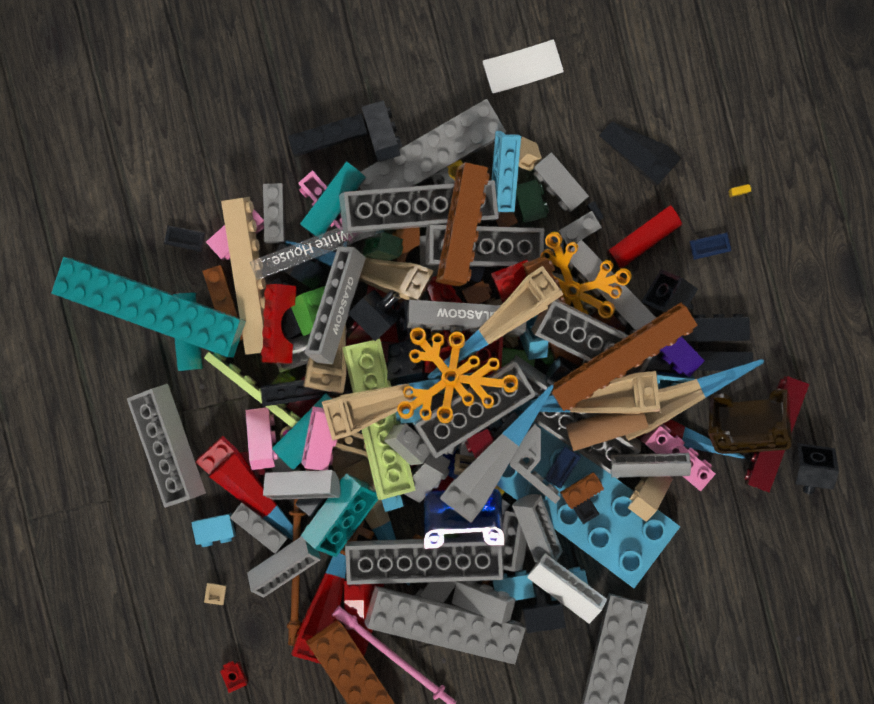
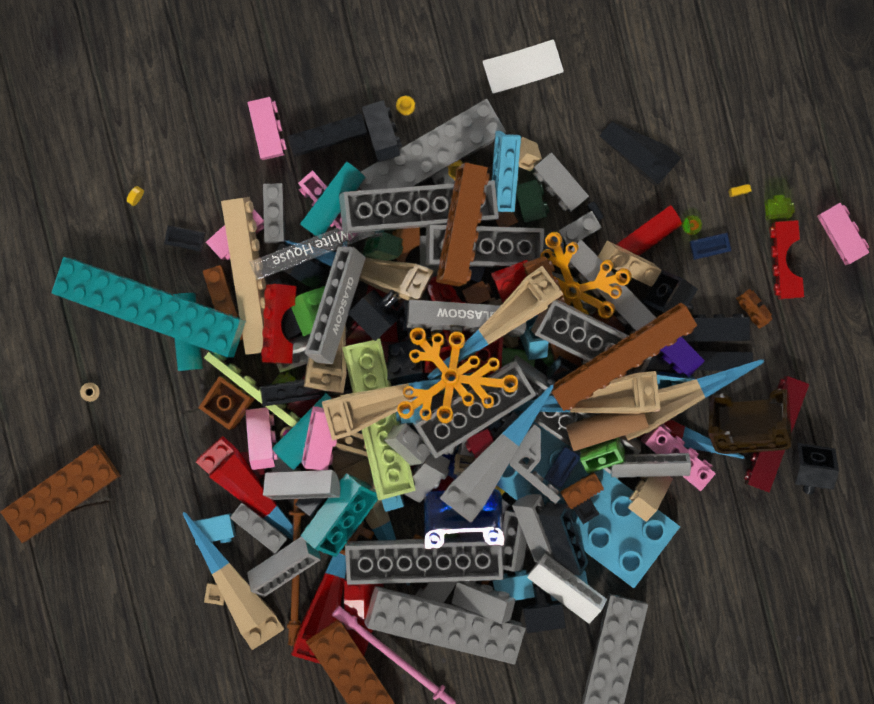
(60, 493): none -> dark orange brick
(96, 392): none -> tan plate
(135, 195): none -> yellow tile
(166, 445): light grey brick -> none
(226, 402): none -> dark orange brick
(233, 684): red brick -> none
(250, 612): none -> tan plate
(267, 128): none -> bright pink brick
(405, 105): none -> yellow tile
(563, 537): none -> black brick
(602, 455): none -> bright green brick
(639, 267): none -> tan brick
(691, 225): none -> clear neon green tile
(759, 315): none -> dark orange hinge
(779, 208): none -> clear neon green brick
(787, 284): none -> red arch
(843, 233): none -> bright pink brick

